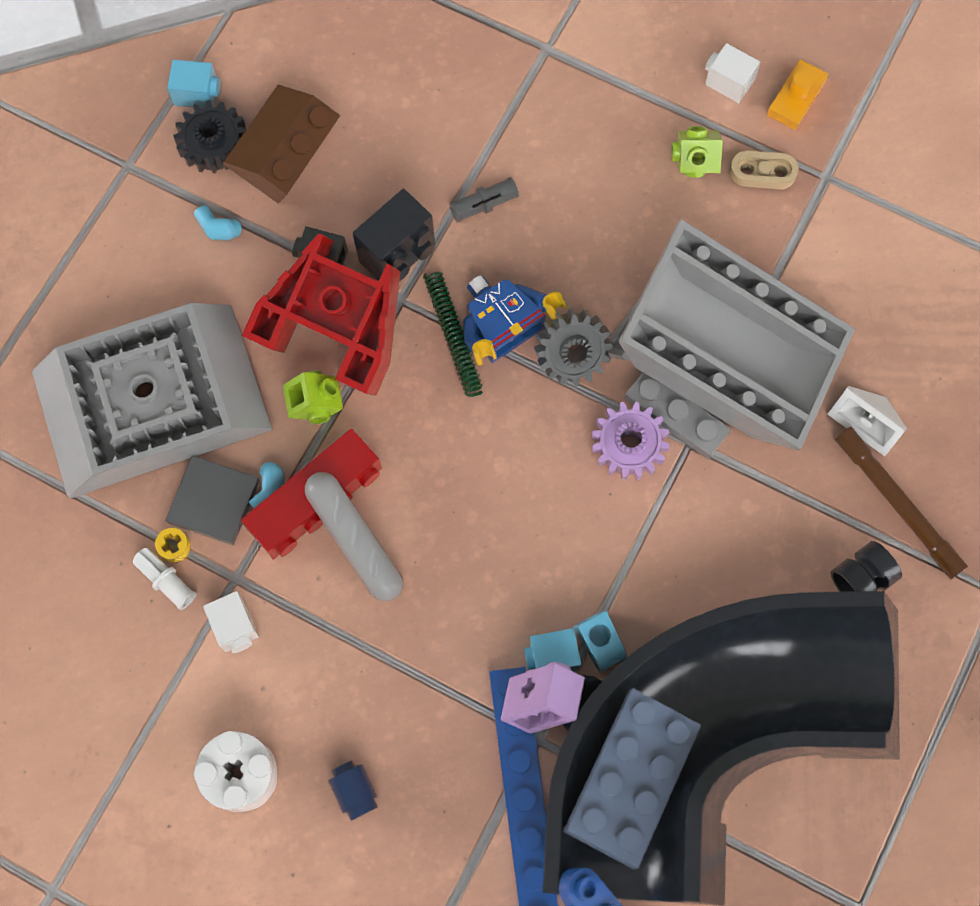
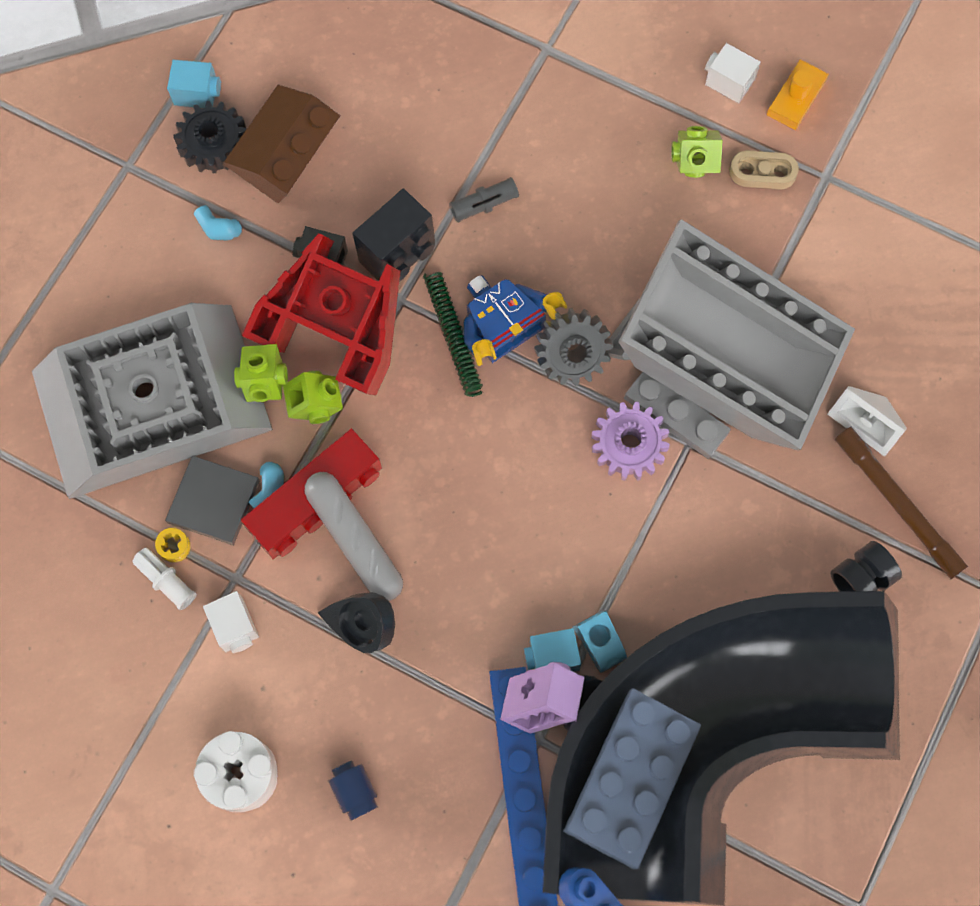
(261, 373): none -> lime brick
(361, 620): none -> black piece

